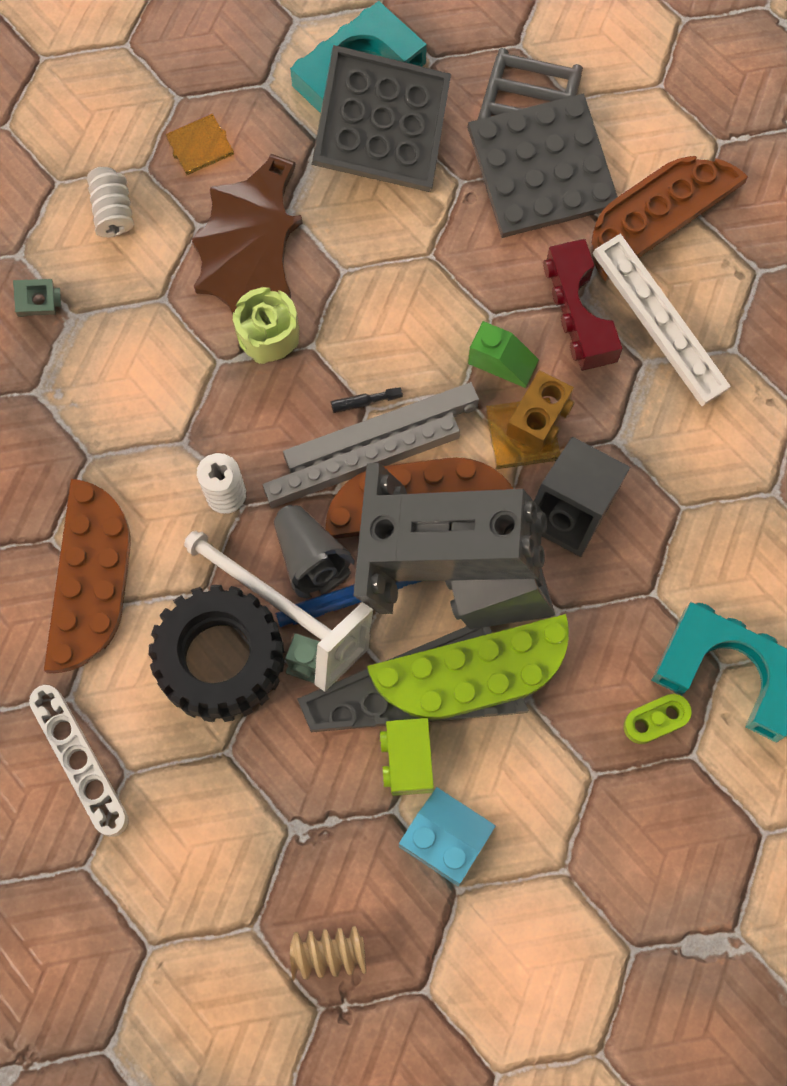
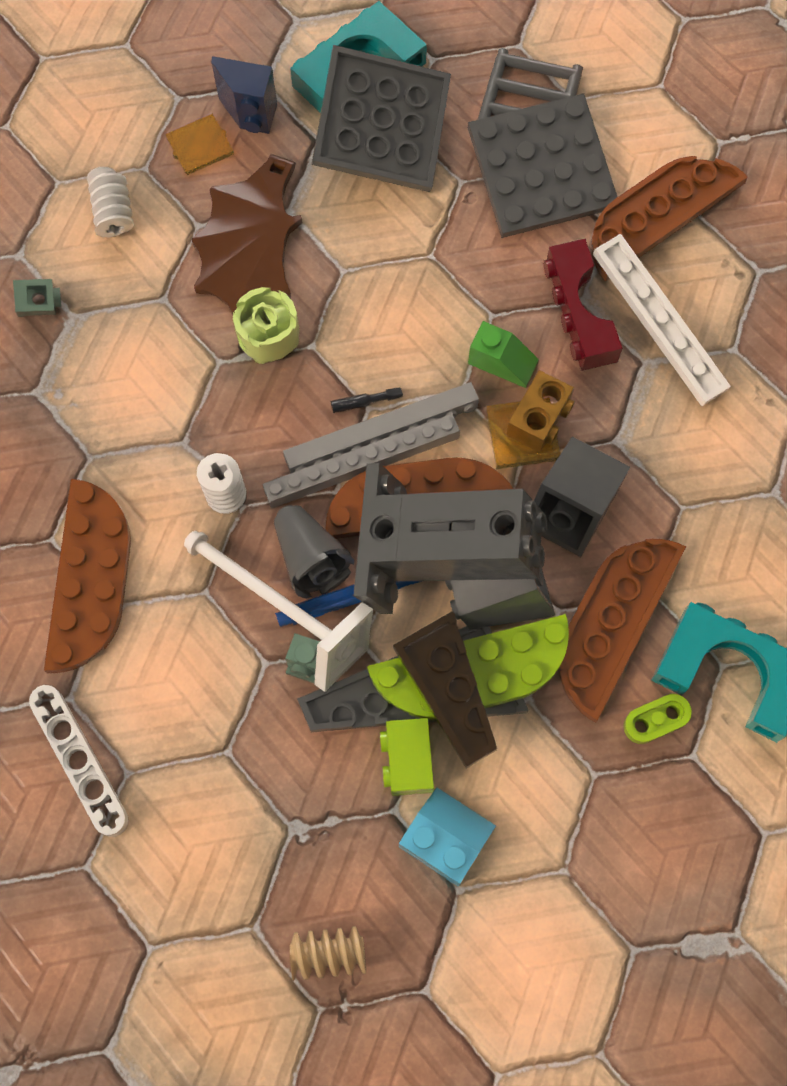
(196, 615): black tyre -> none
(246, 93): none -> dark blue slope
(444, 678): none -> dark brown wing
(613, 620): none -> dark orange plate

